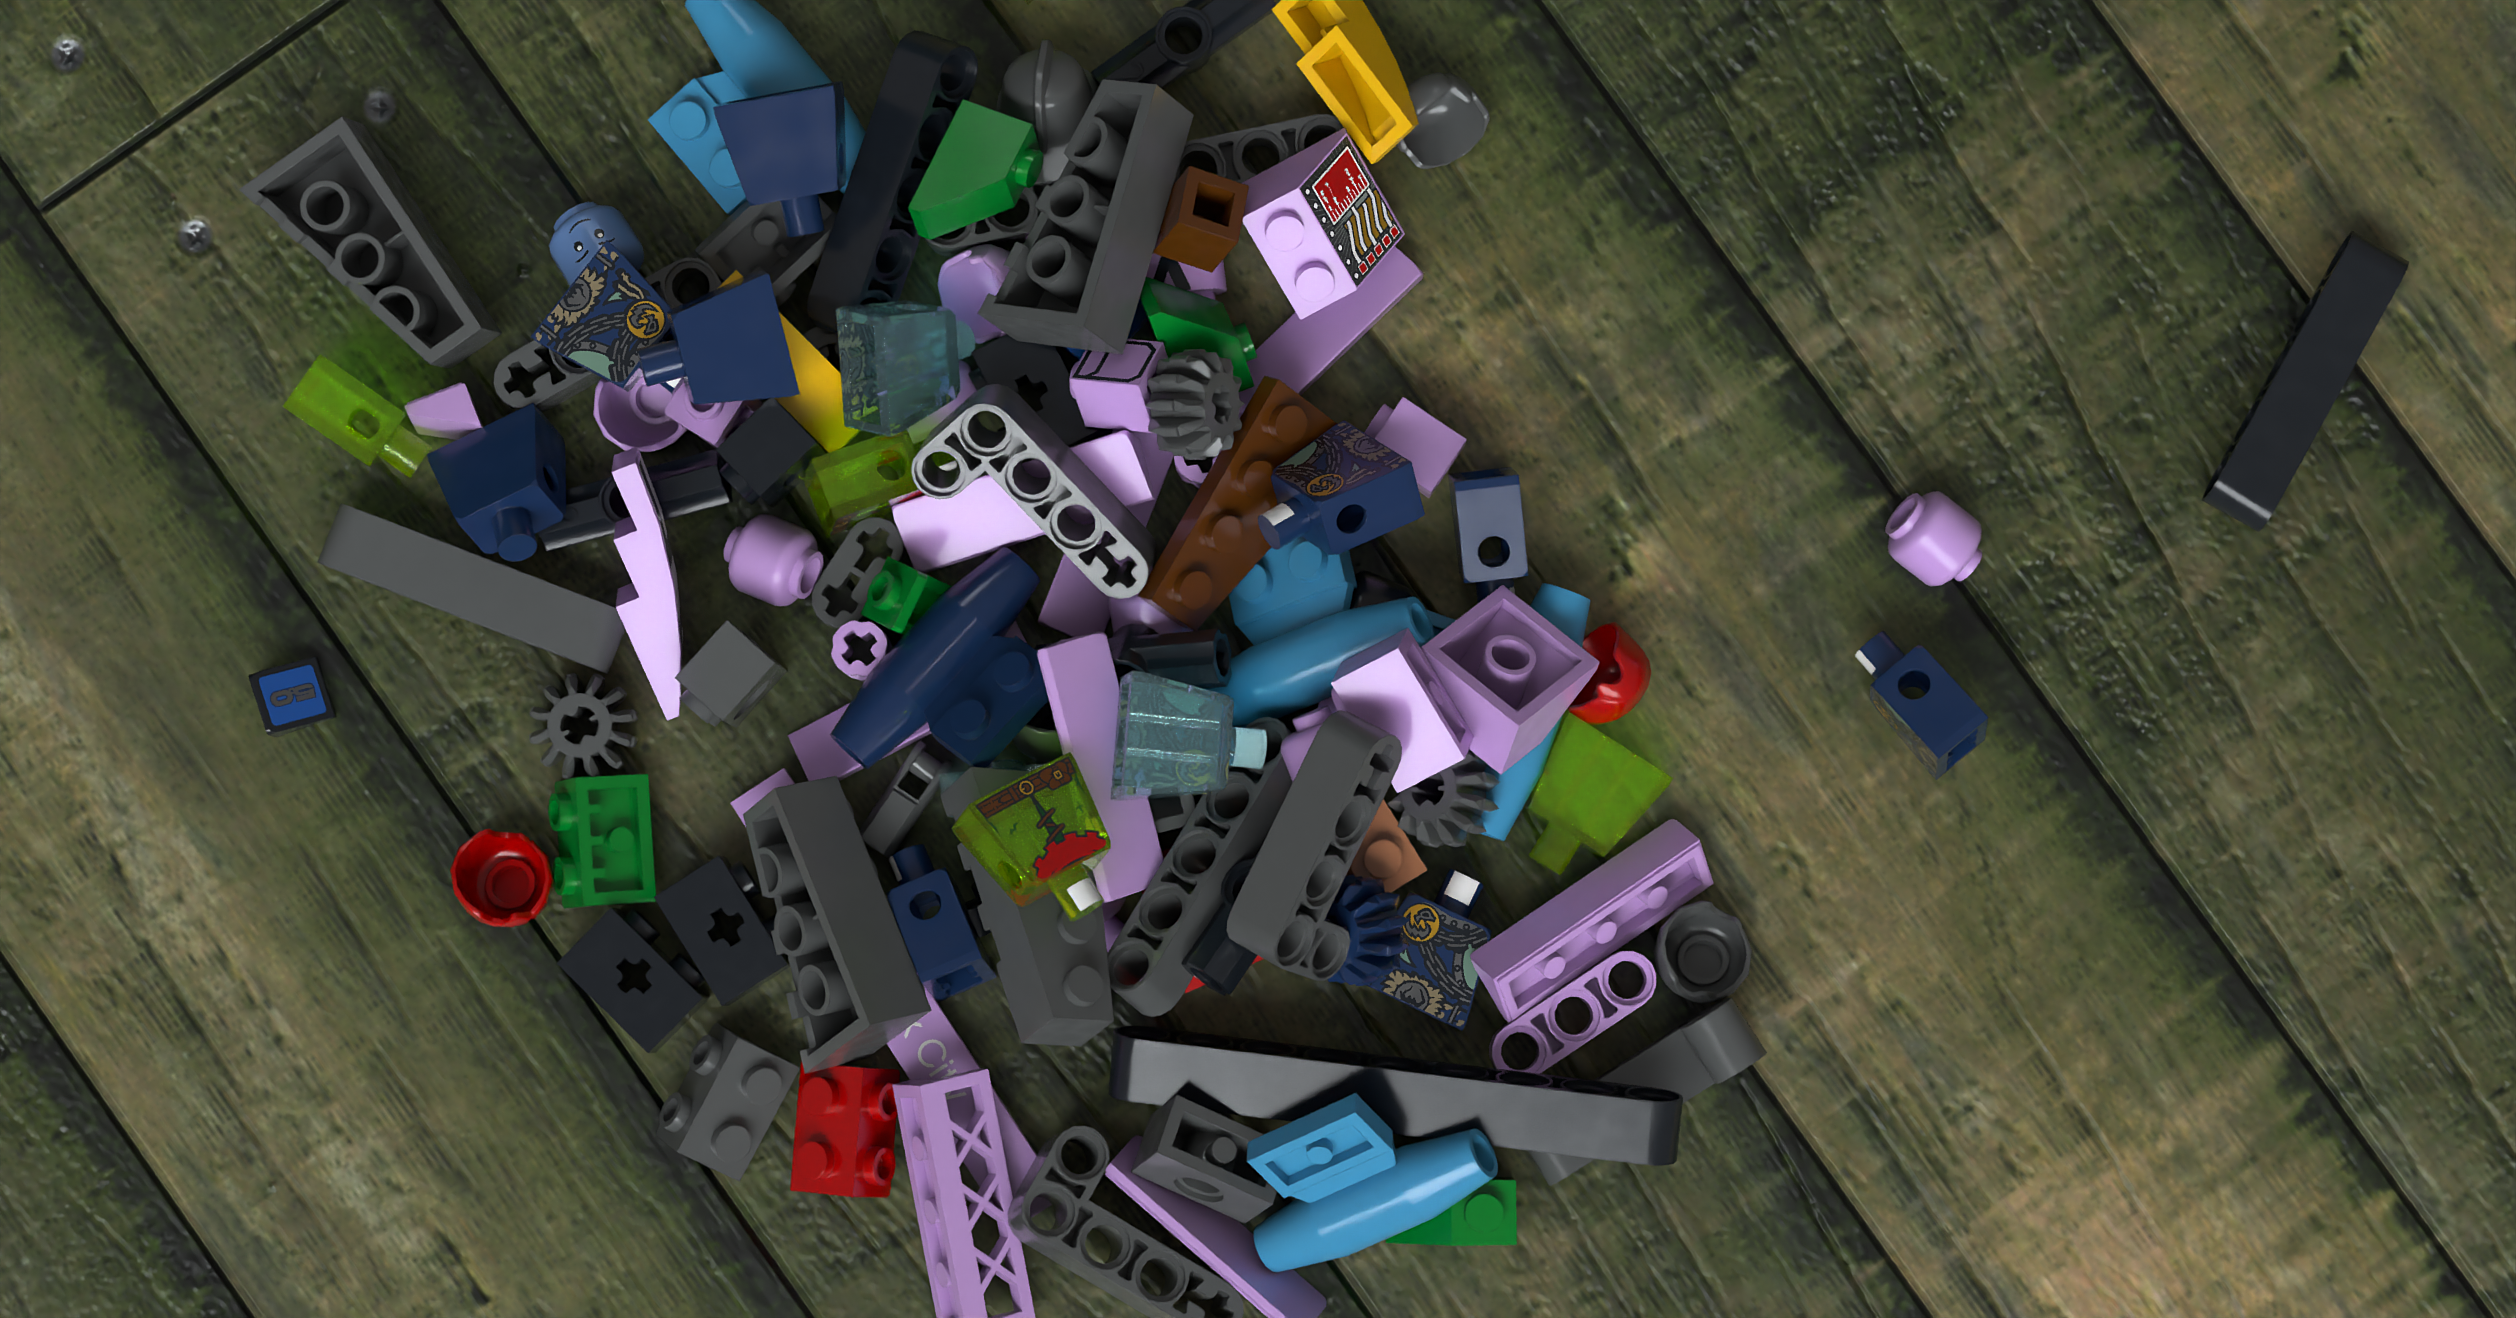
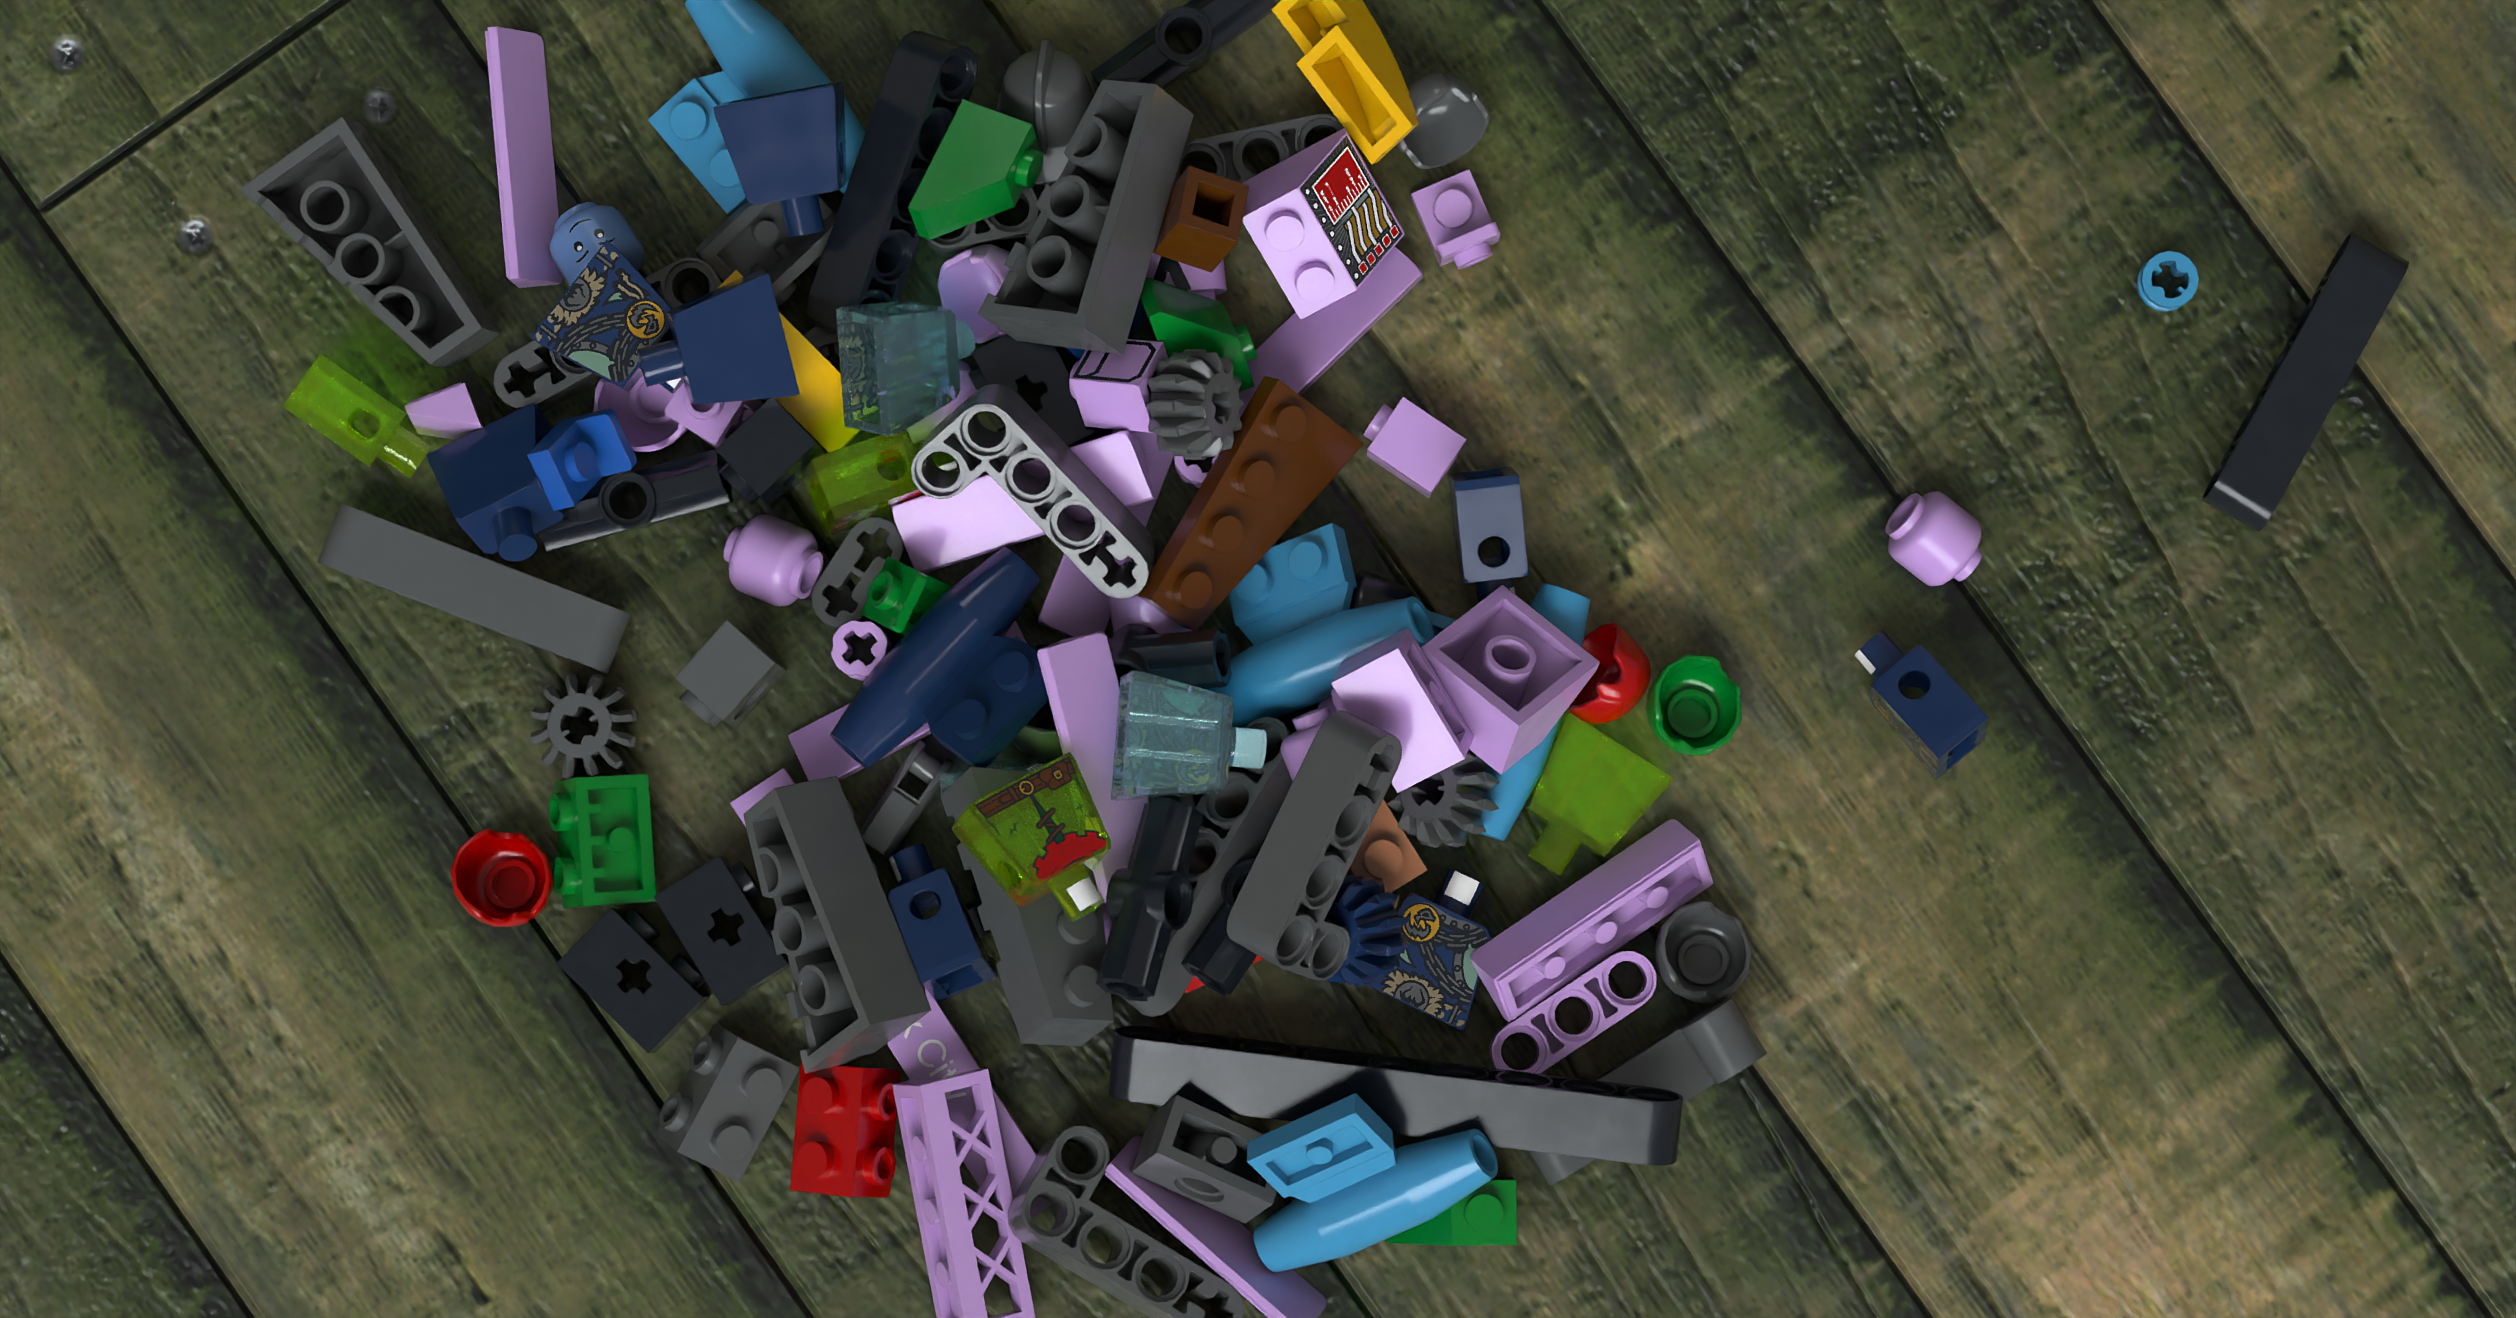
(292, 696): slope -> none
(523, 154): none -> lavender slope
(579, 455): none -> blue bracket
(651, 602): slope -> none
(1149, 899): none -> black piece
(1341, 492): dark blue torso -> none
(1456, 220): none -> lavender bracket
(1694, 705): none -> green hair
(2180, 267): none -> dark azure bush

